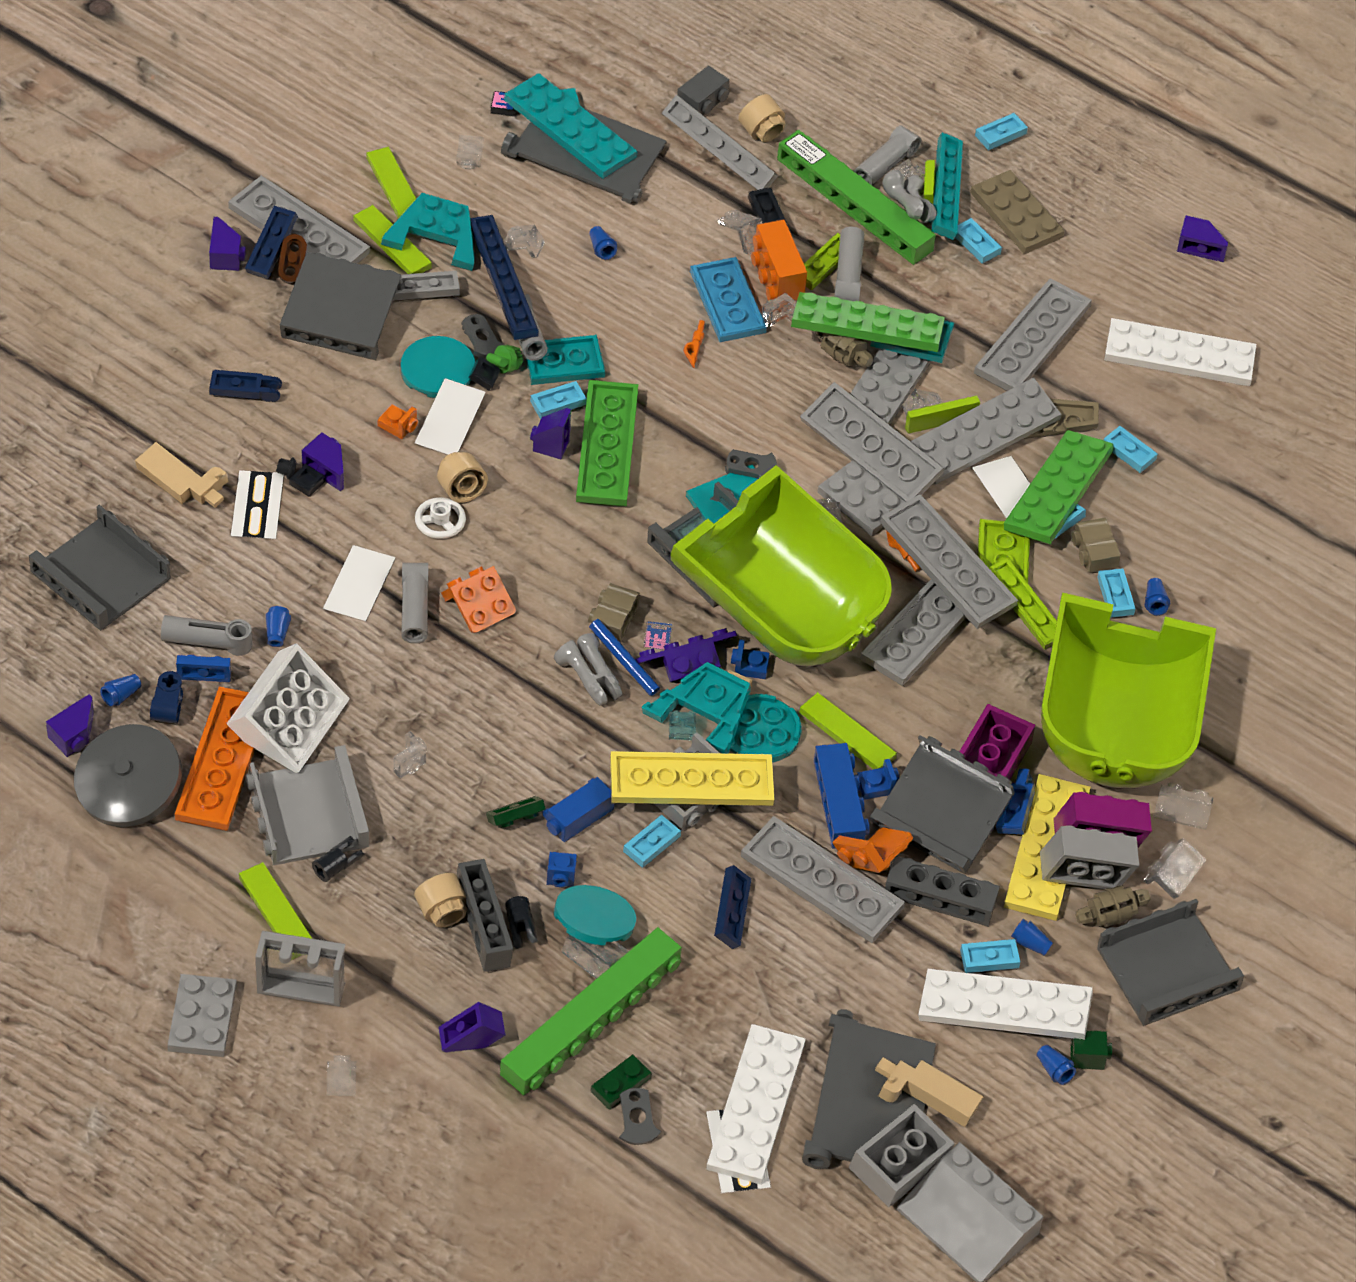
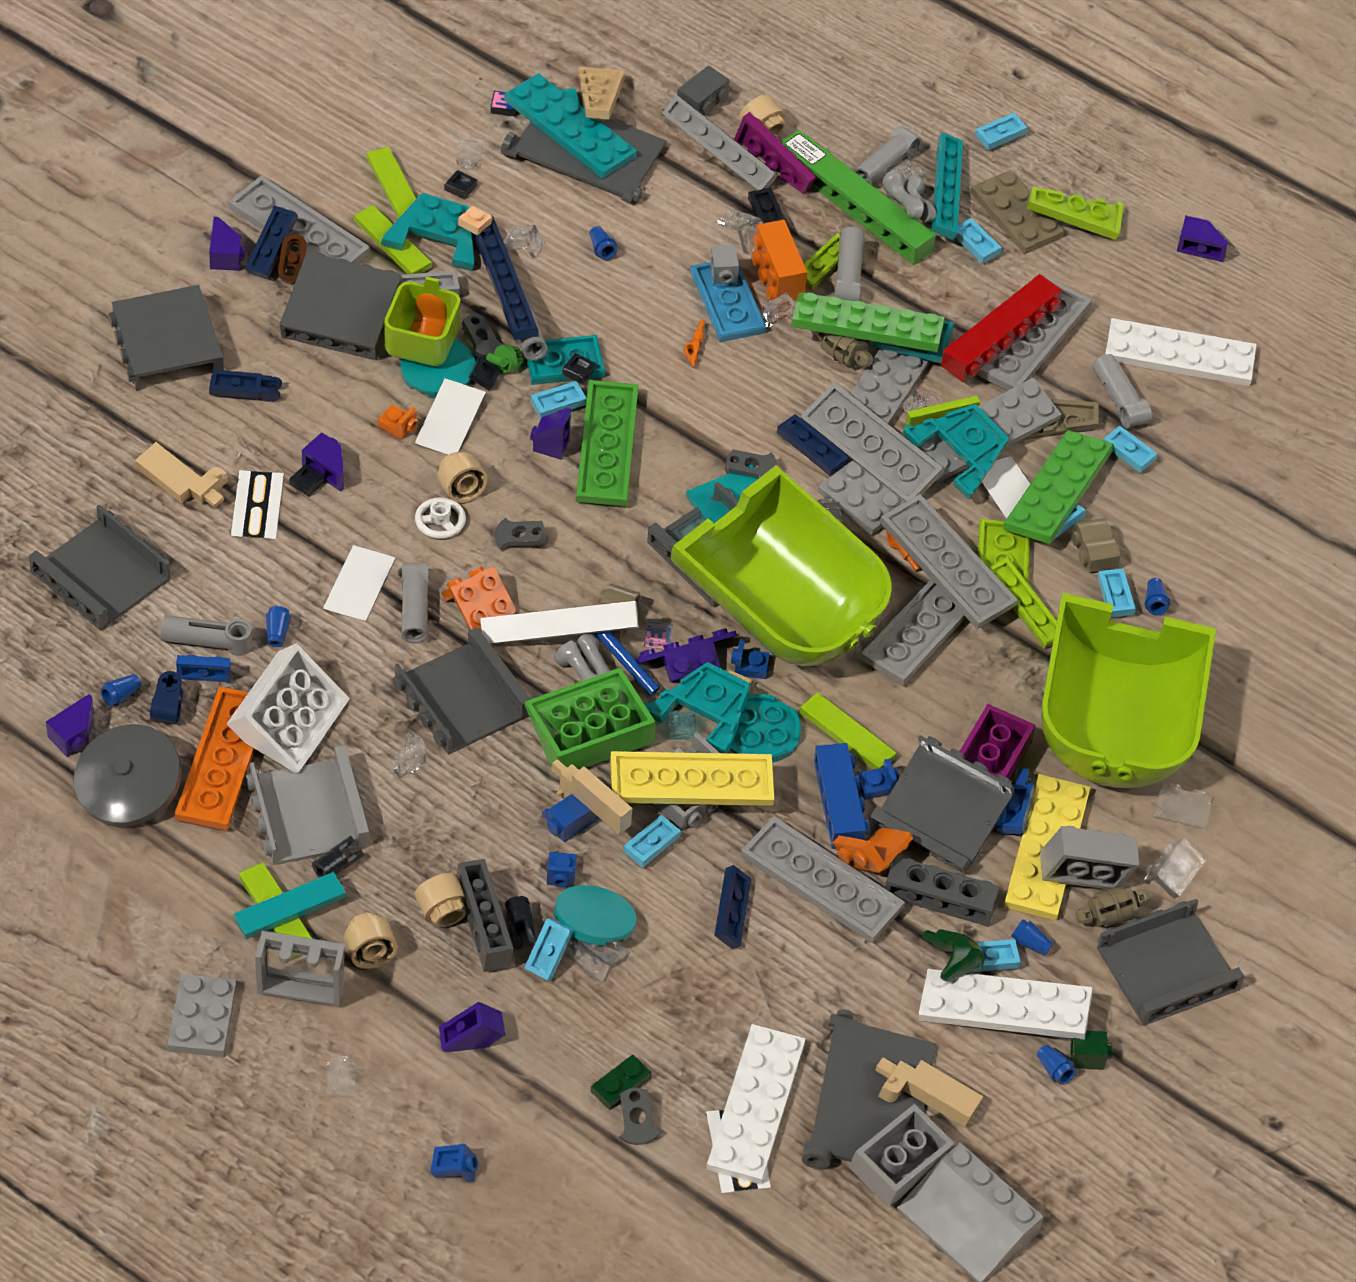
(165, 333): none -> dark grey panel
(286, 467): black piece -> none
(289, 905): none -> teal tile
(370, 941): none -> tan piece
(422, 322): none -> lime piece
(454, 1161): none -> blue bracket
(460, 184): none -> black tile
(464, 694): none -> dark grey panel
(475, 220): none -> light nougat plate
(506, 529): none -> dark grey piece
(506, 814): dark green plate -> none
(549, 949): none -> medium azure plate
(560, 622): none -> white tile
(579, 368): none -> black tile
(590, 1011): bright green brick -> none
(591, 720): none -> bright green slope
(594, 795): none -> tan piece
(600, 90): none -> tan wing
(724, 264): none -> light grey brick
(777, 157): none -> magenta wing
(812, 445): none -> dark blue plate
(929, 182): lime tile -> none
(965, 955): none -> dark green animal
(970, 436): none -> teal wing
(1001, 328): none -> red brick
(1086, 214): none -> lime wing
(1106, 815): magenta brick -> none
(1132, 409): none -> light grey piece

